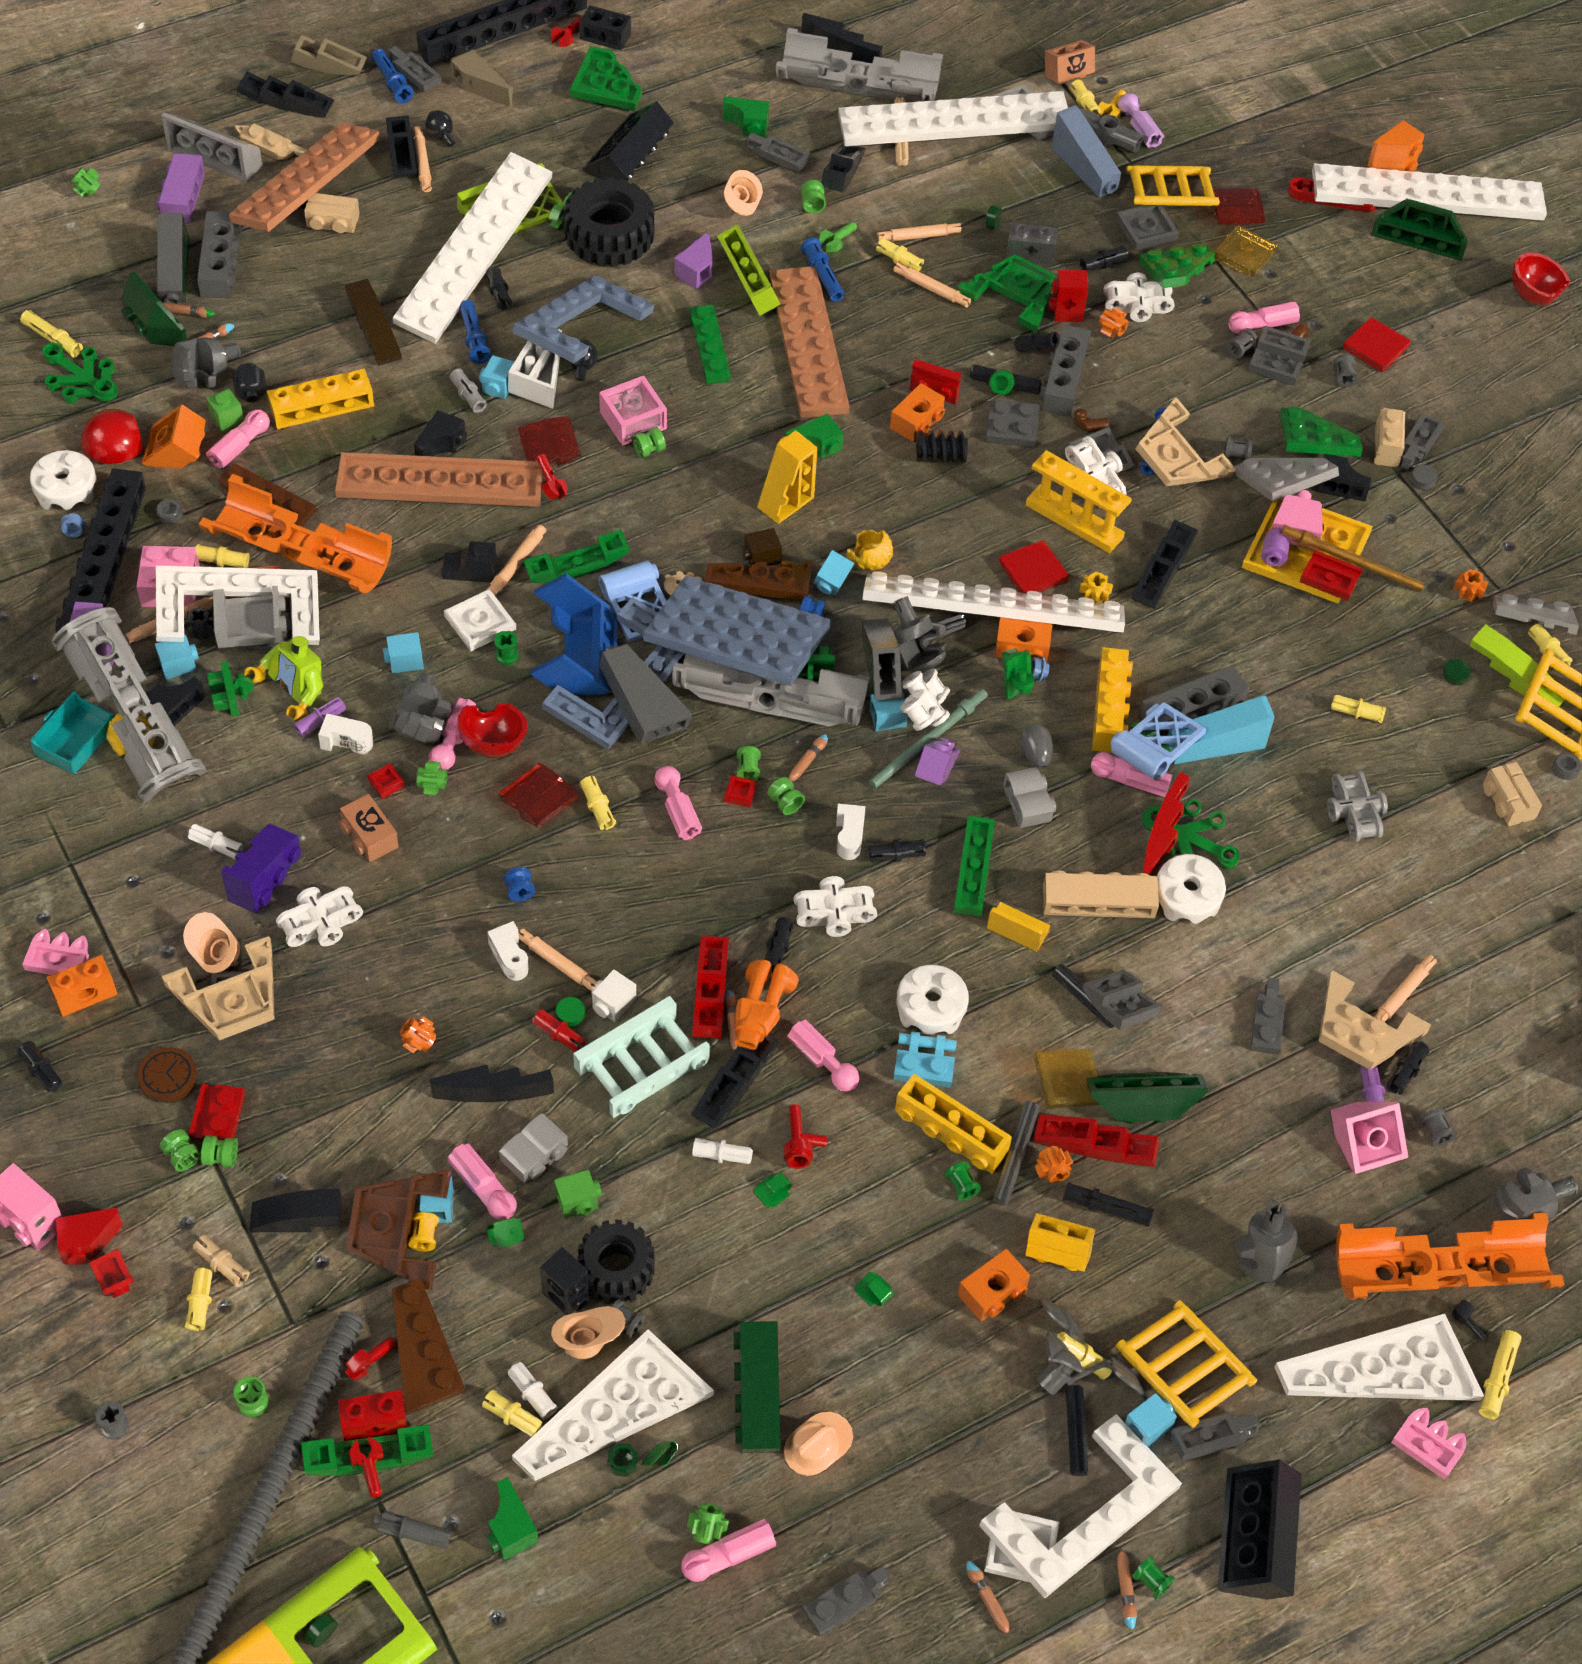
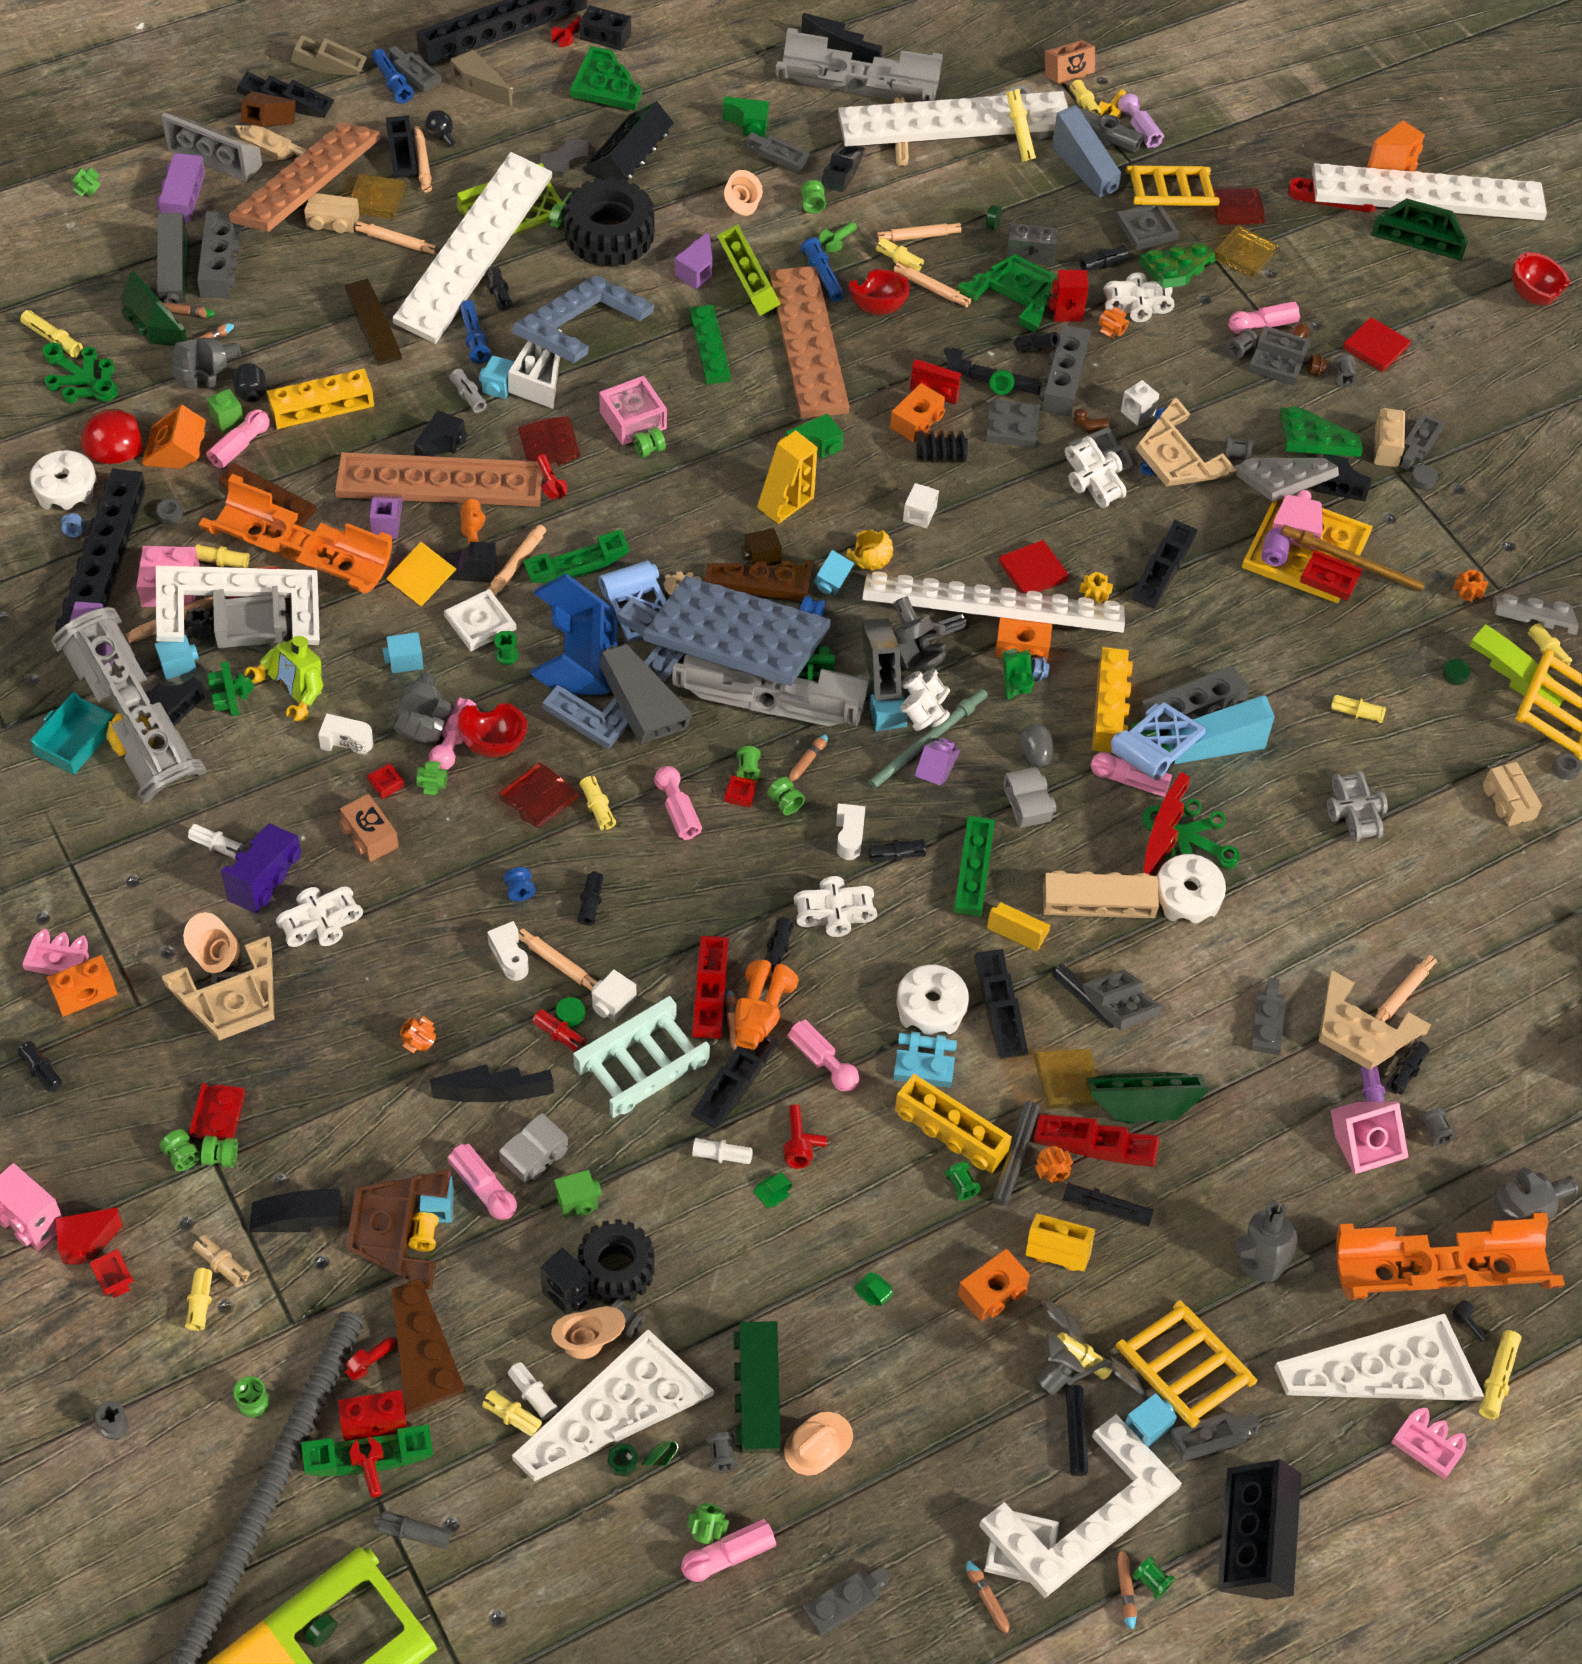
(167, 1075): reddish brown tile -> none
(267, 110): none -> reddish brown slope
(316, 718): medium lavender axle -> none
(378, 195): none -> clear yellow plate
(386, 515): none -> medium lavender slope
(396, 238): none -> light nougat piece
(421, 574): none -> yellow piece
(471, 519): none -> orange piece
(505, 1232): green piece -> none
(512, 1526): green arch -> none
(571, 153): none -> flat silver tile
(586, 362): black piece -> none
(590, 898): none -> black axle
(722, 1452): none -> dark grey bush
(881, 292): none -> red cylinder
(920, 505): none -> white brick
(956, 361): none -> black piece
(1001, 1004): none -> black slope
(1020, 125): none -> light yellow pin
(1070, 515): yellow fence -> none
(1139, 402): none -> white brick
(1316, 365): none -> reddish brown plate

